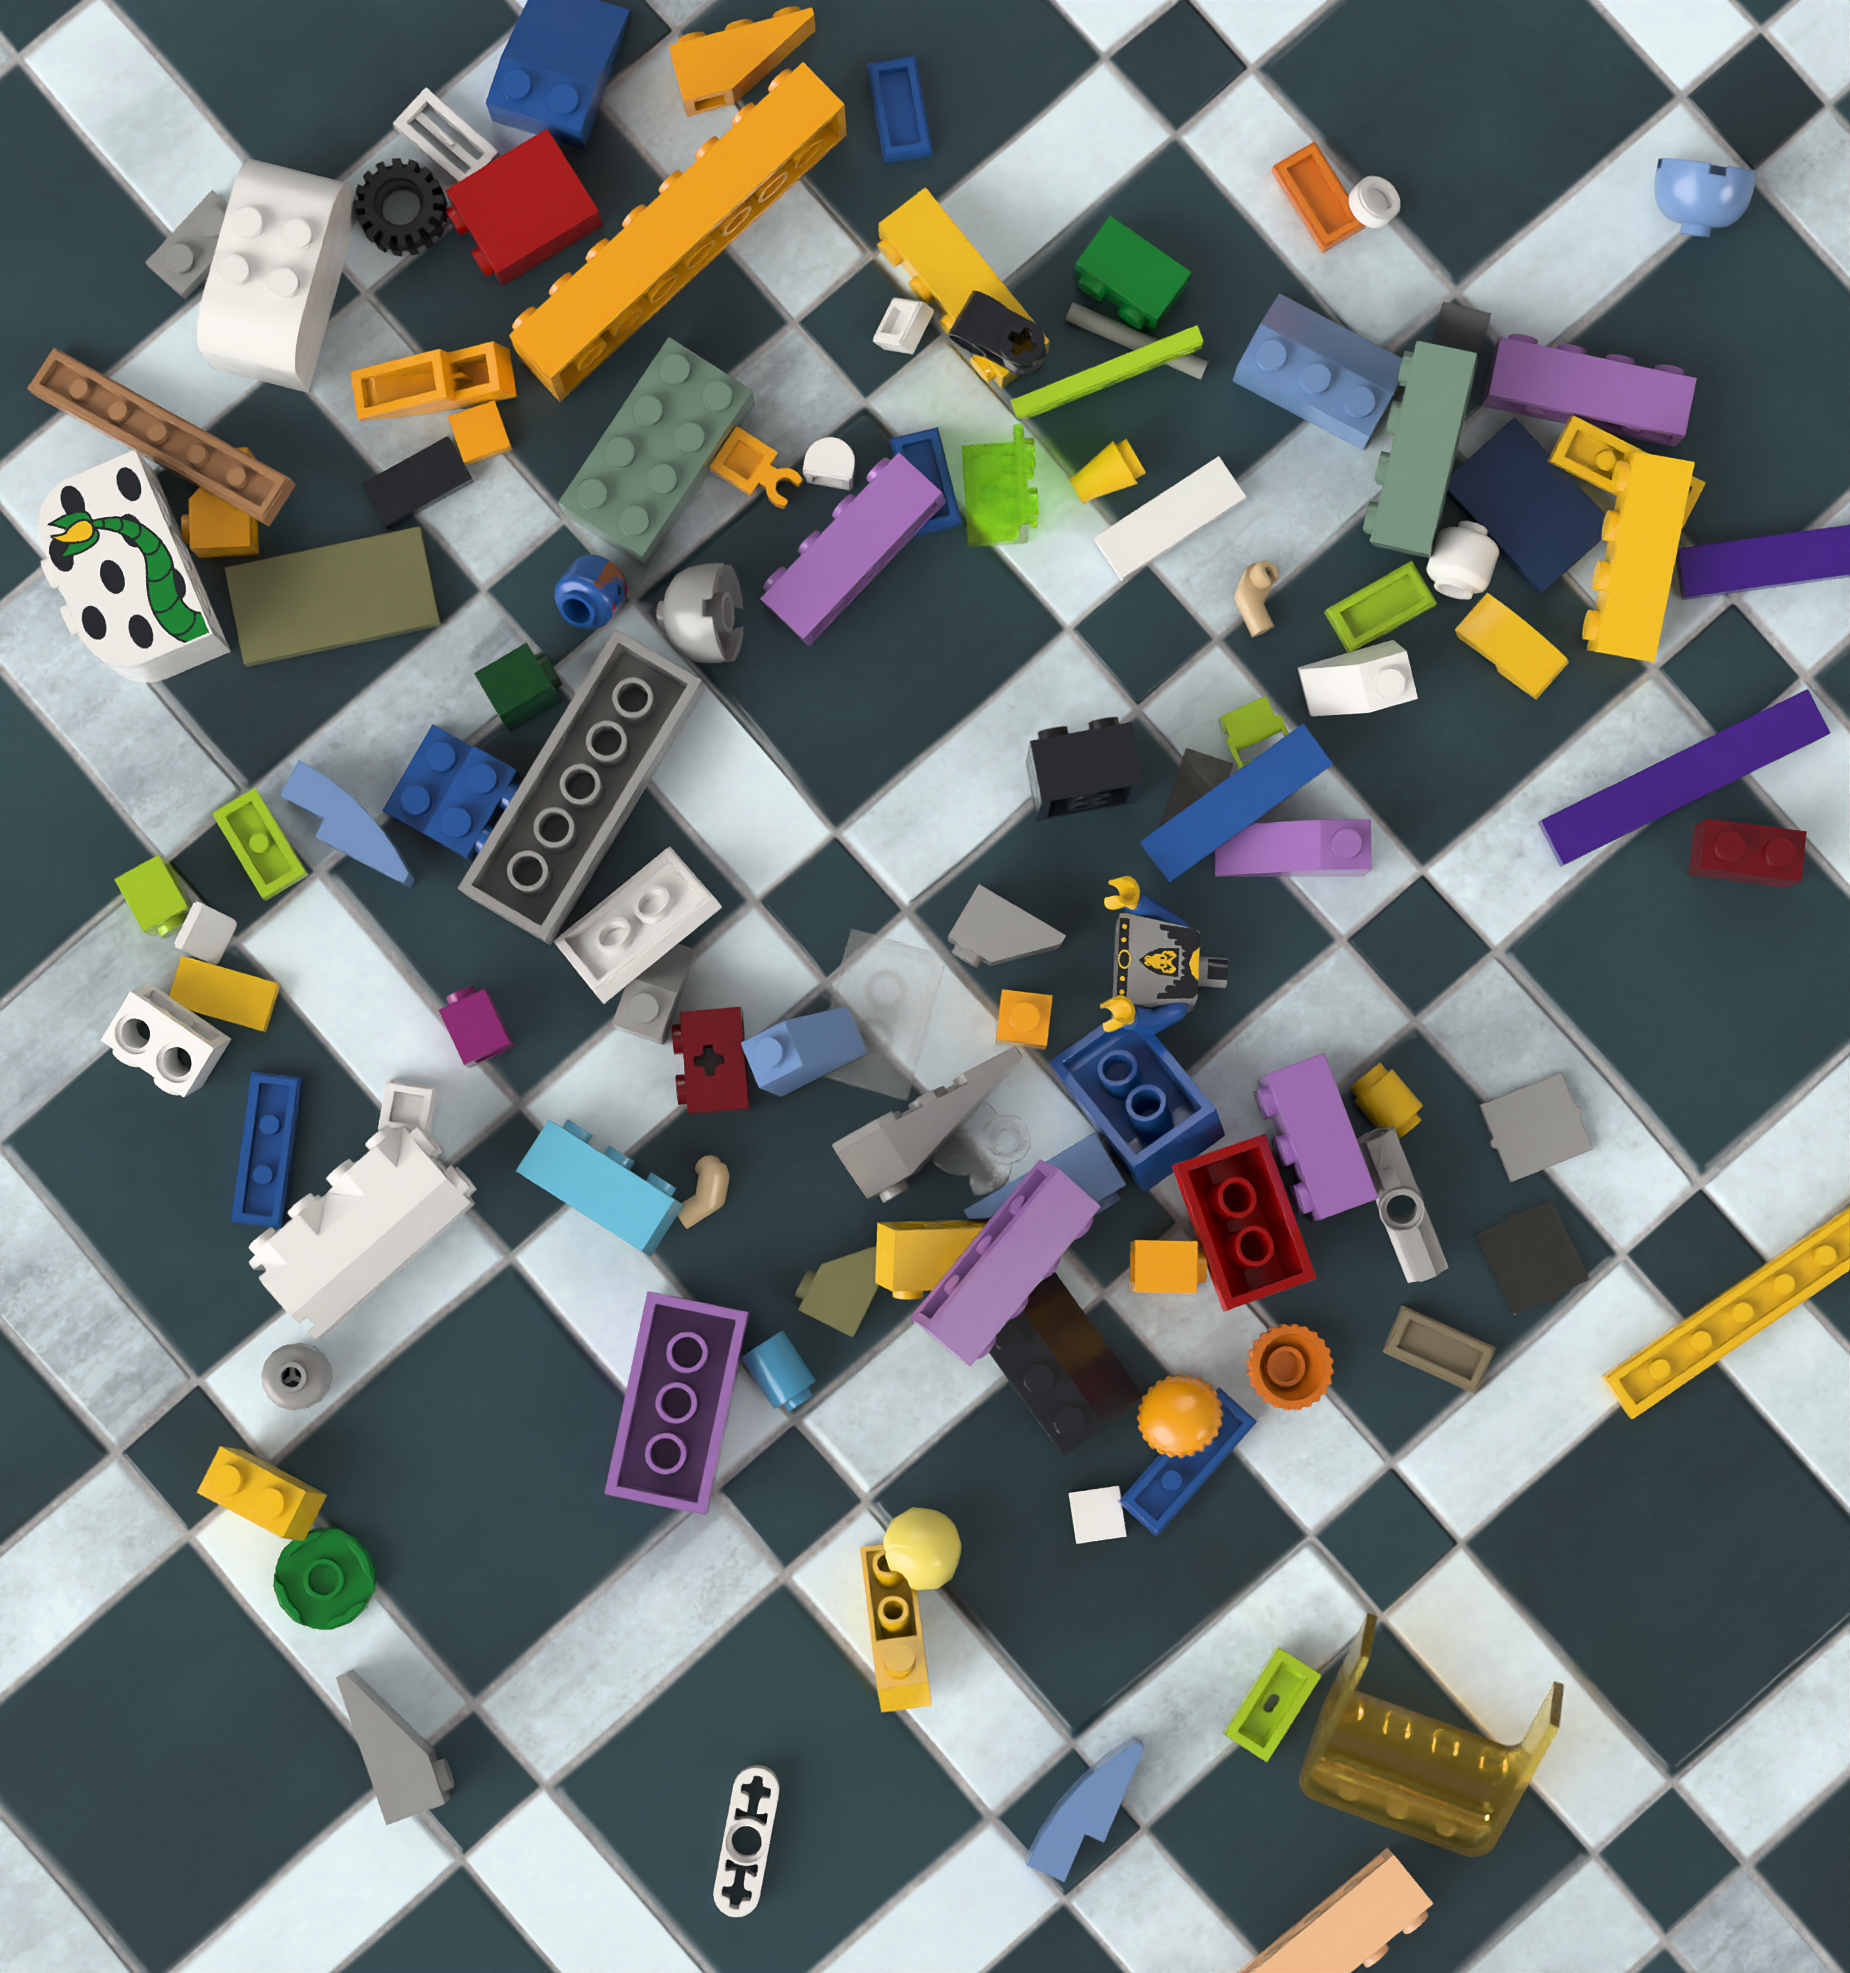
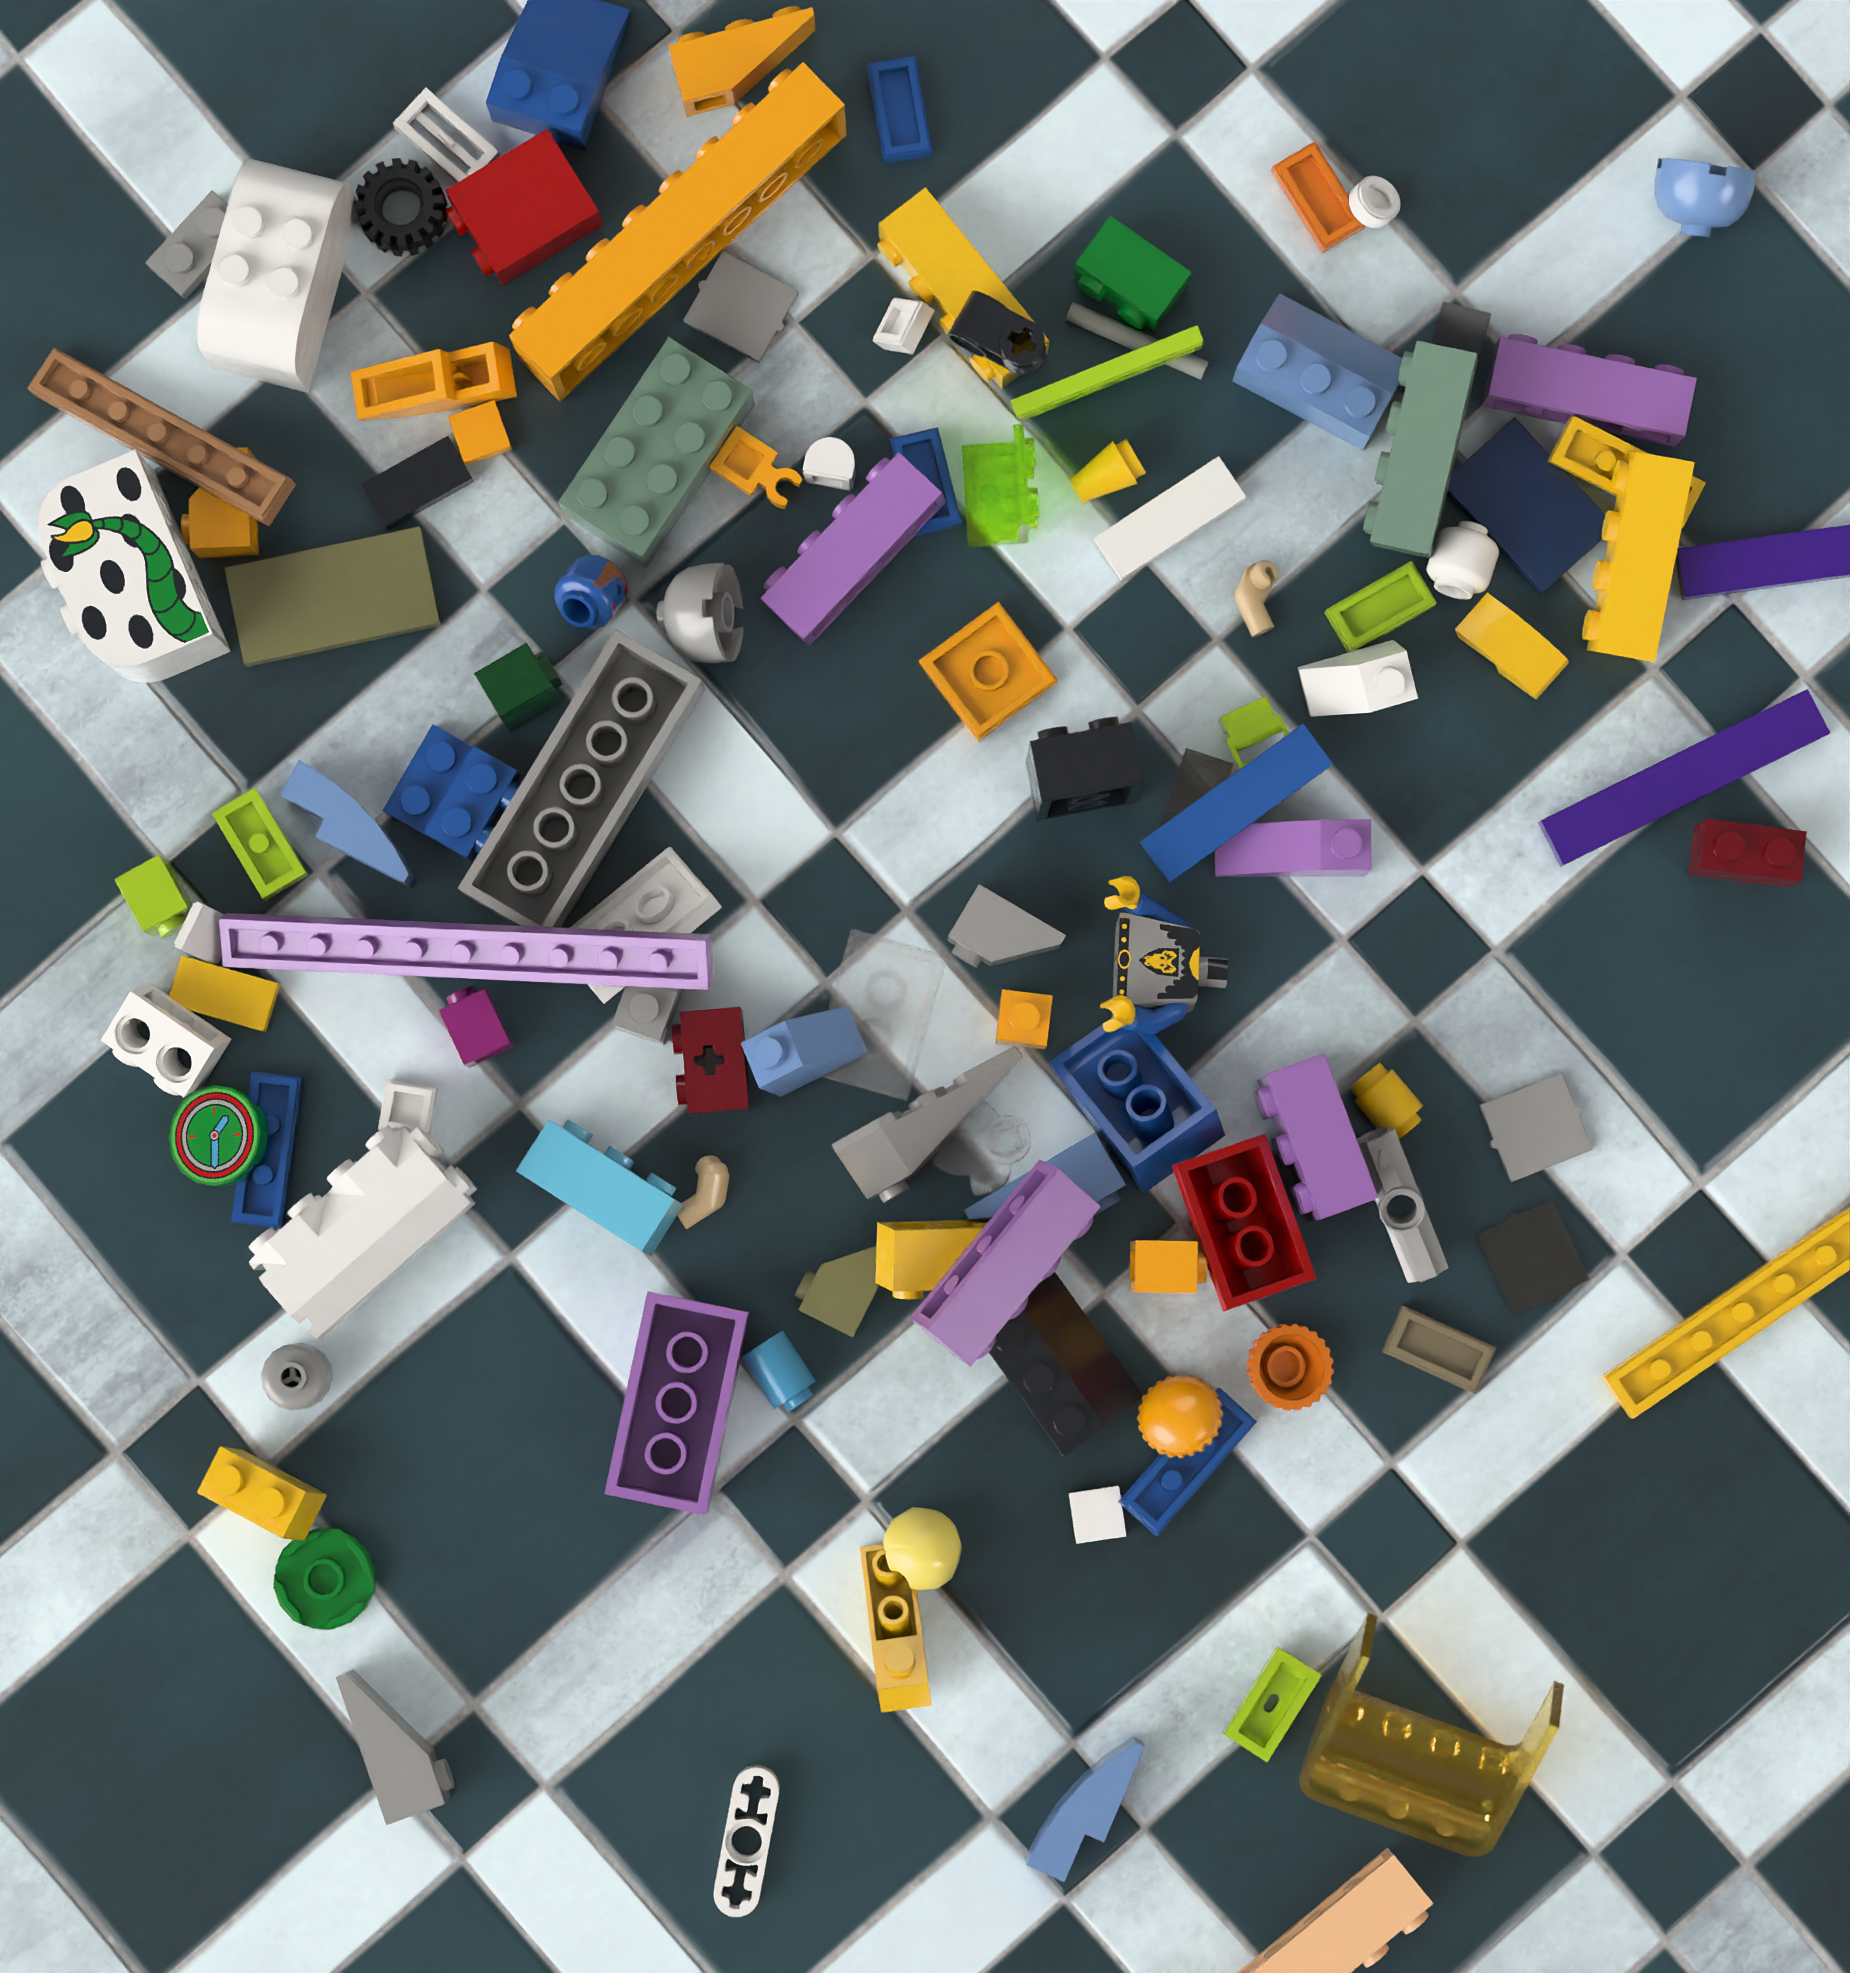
(218, 1136): none -> tile
(467, 951): none -> plate
(741, 306): none -> light grey piece
(988, 671): none -> light orange tile

